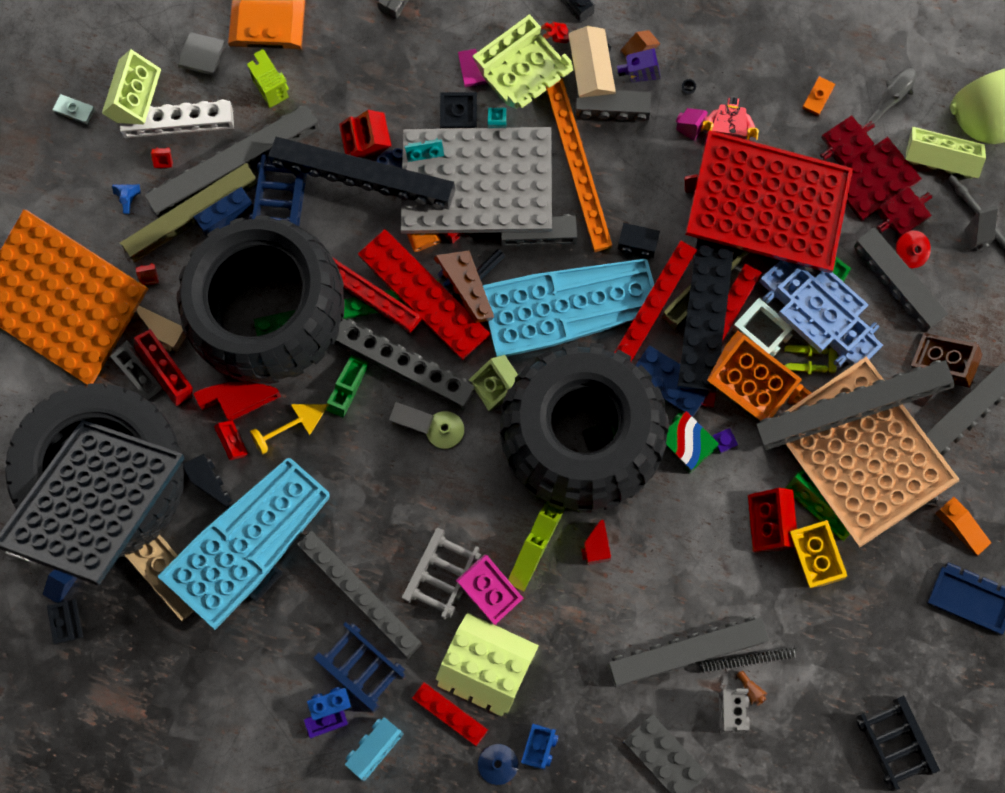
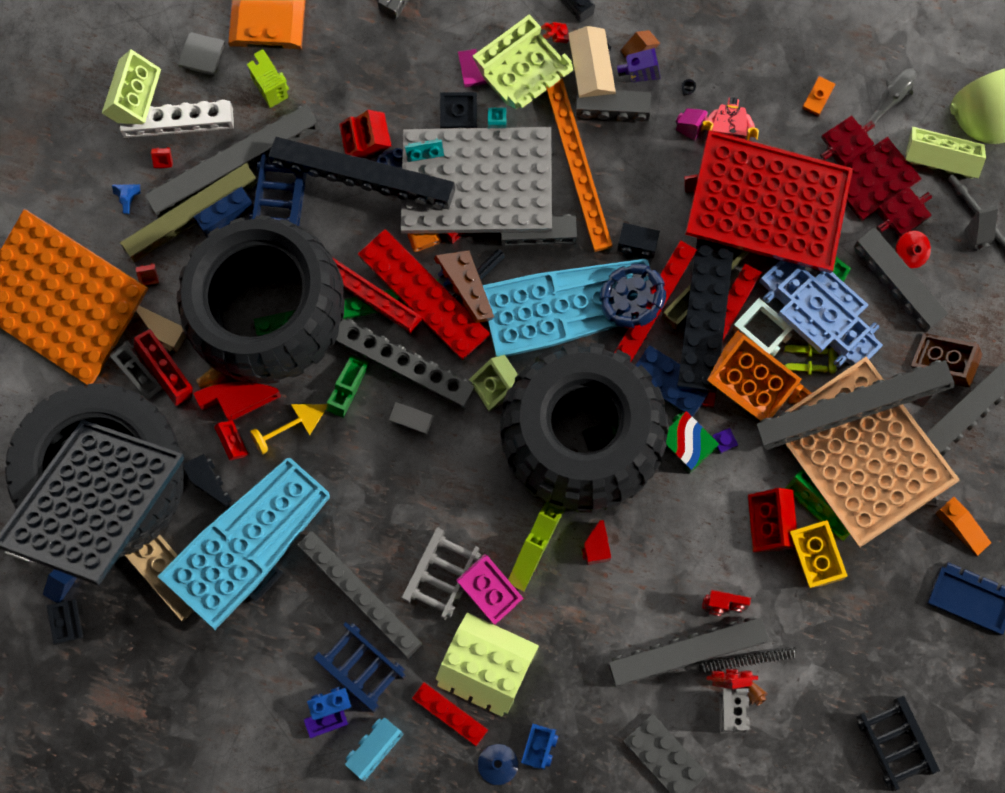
(73, 109): light aqua plate -> none
(210, 378): none -> clear orange cone
(448, 438): yellowish green dish -> none
(625, 288): none -> dark blue plate
(720, 602): none -> red plate
(732, 678): none -> red piece

